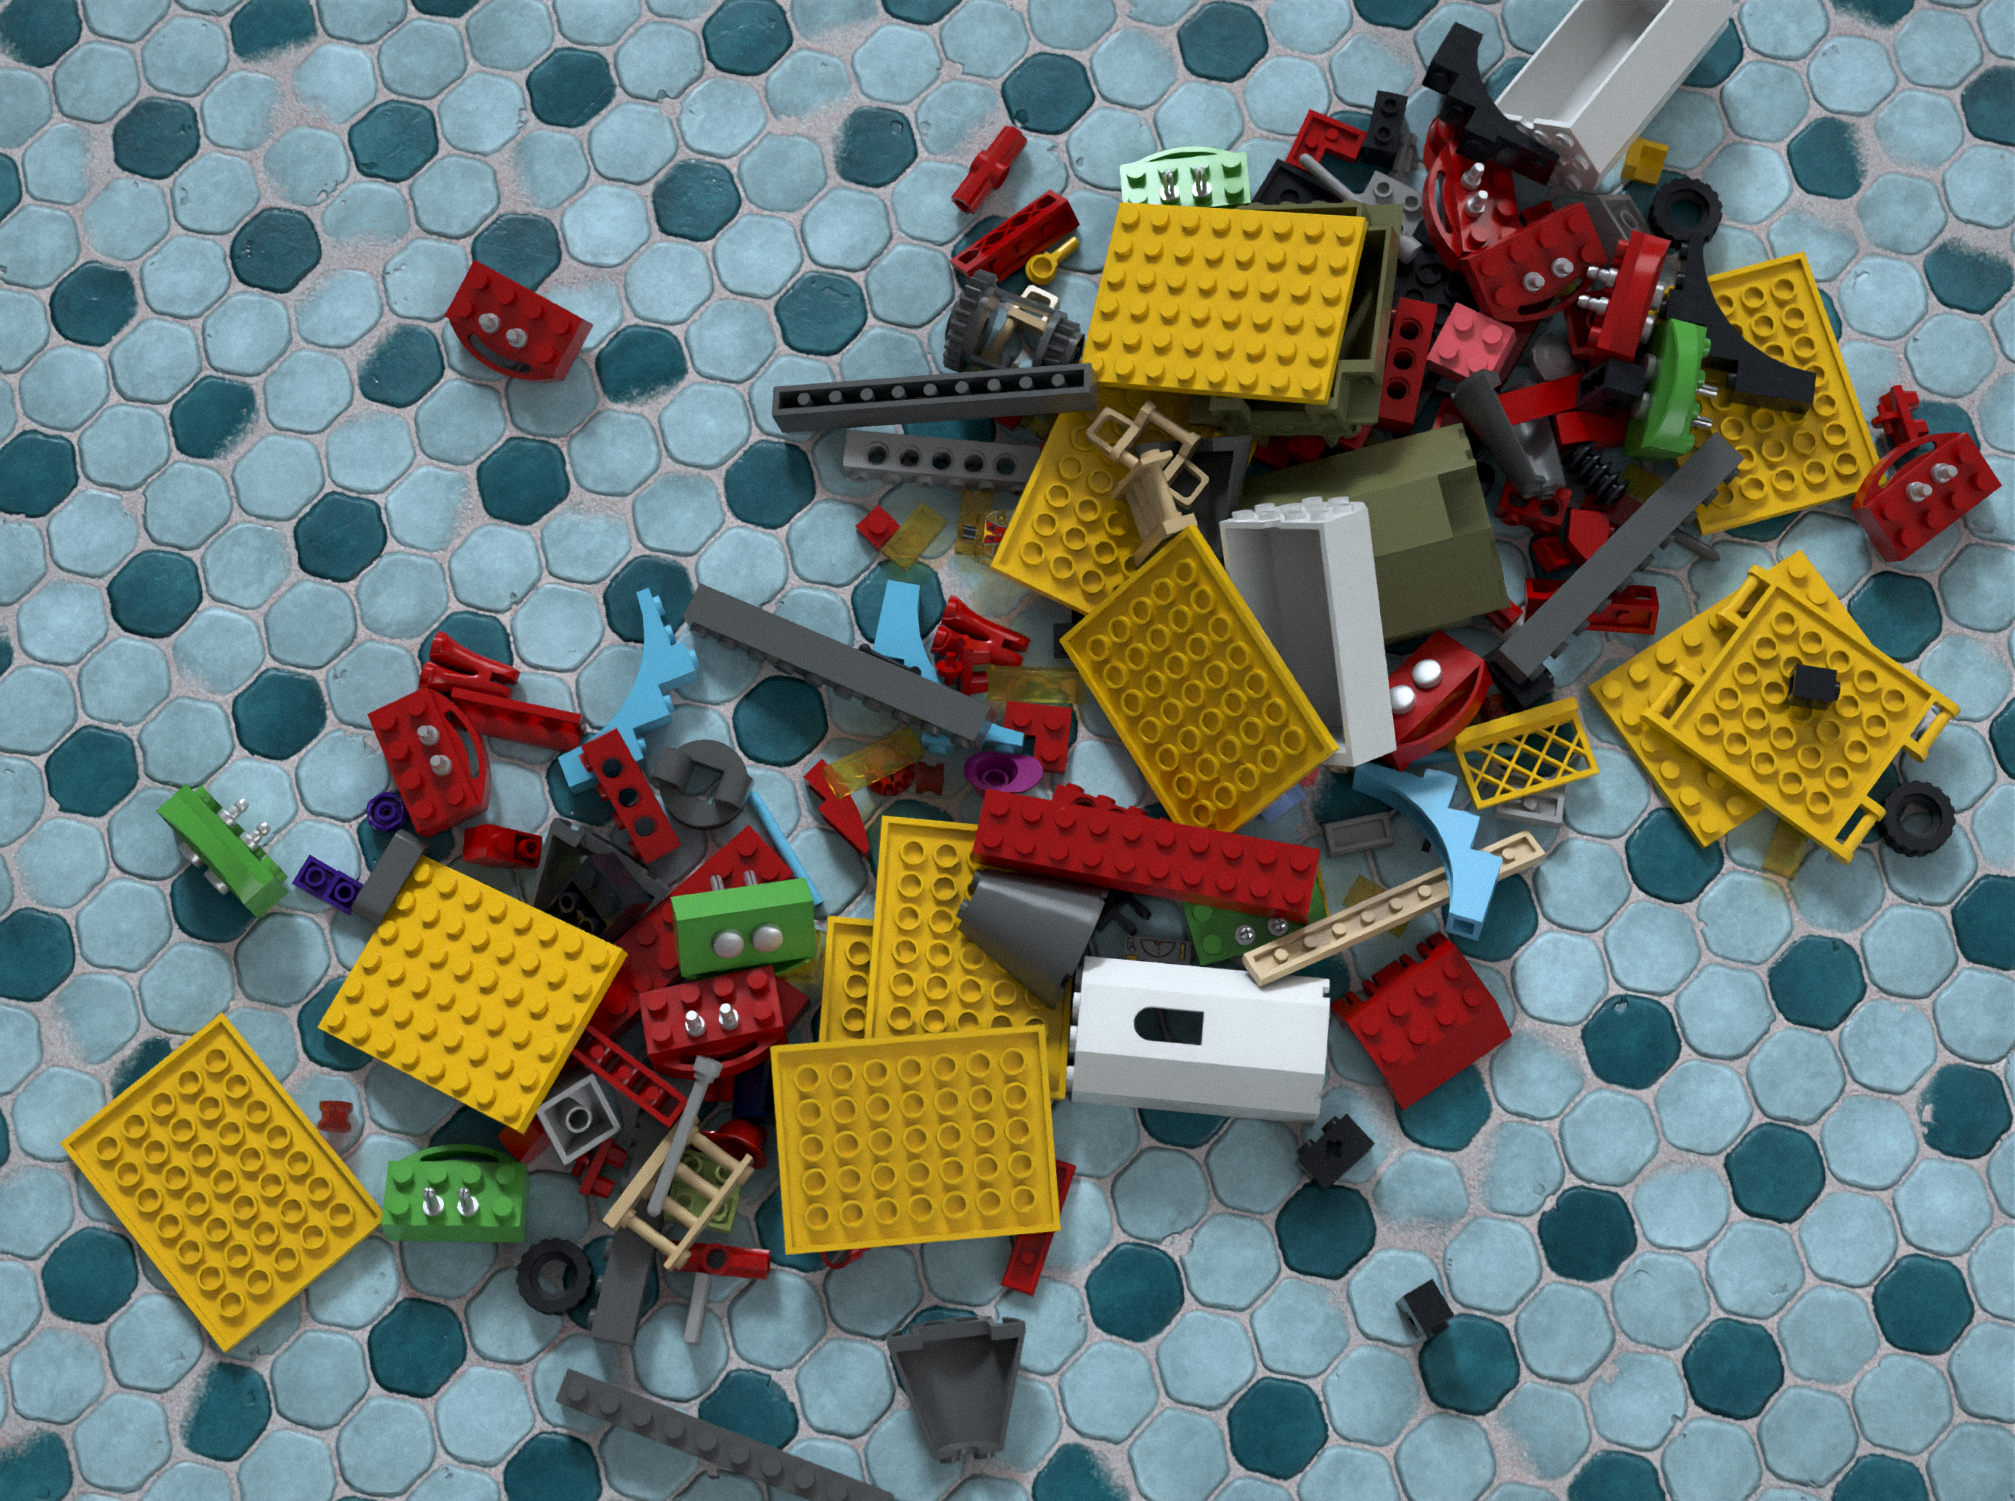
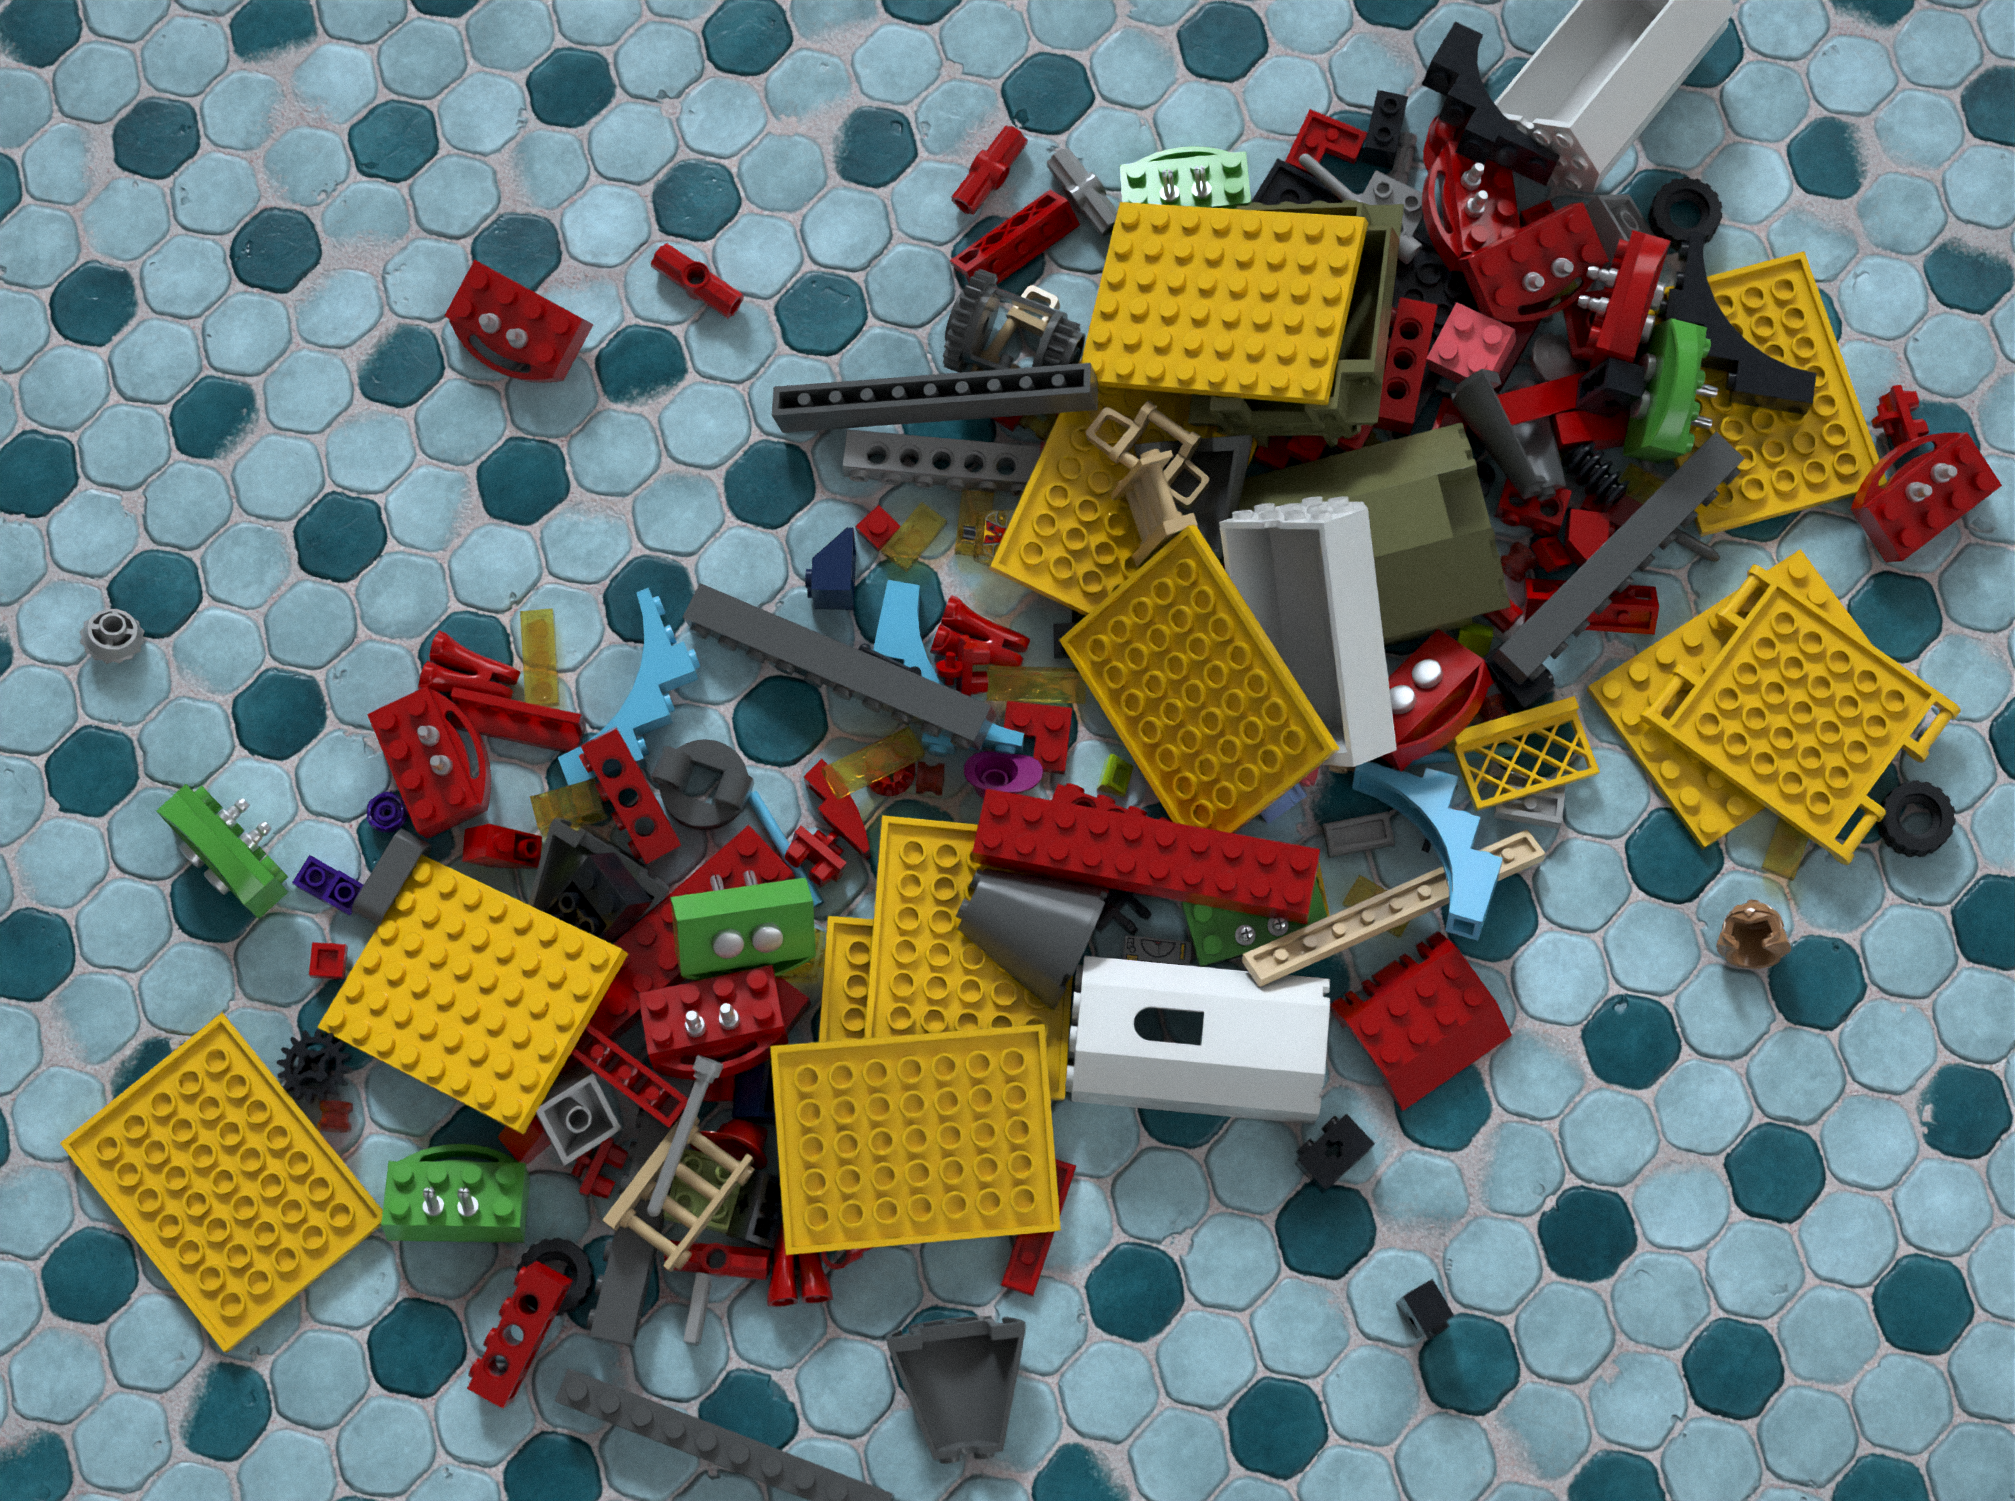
(112, 636): none -> light grey piece
(303, 1073): none -> black gear
(328, 960): none -> red plate
(540, 657): none -> clear yellow plate
(550, 1290): none -> red brick
(575, 803): none -> clear yellow brick
(711, 291): none -> red piece
(757, 1211): none -> black brick
(782, 1286): none -> red piece
(820, 851): none -> red hips
(833, 574): none -> dark blue slope
(1043, 267): yellow plate -> none
(1083, 191): none -> light grey piece
(1115, 776): none -> lime slope
(1476, 638): none -> lime slope
(1518, 562): none -> clear red wheel
(1644, 161): yellow panel -> none
(1753, 936): none -> medium nougat helmet
(1812, 687): black brick -> none

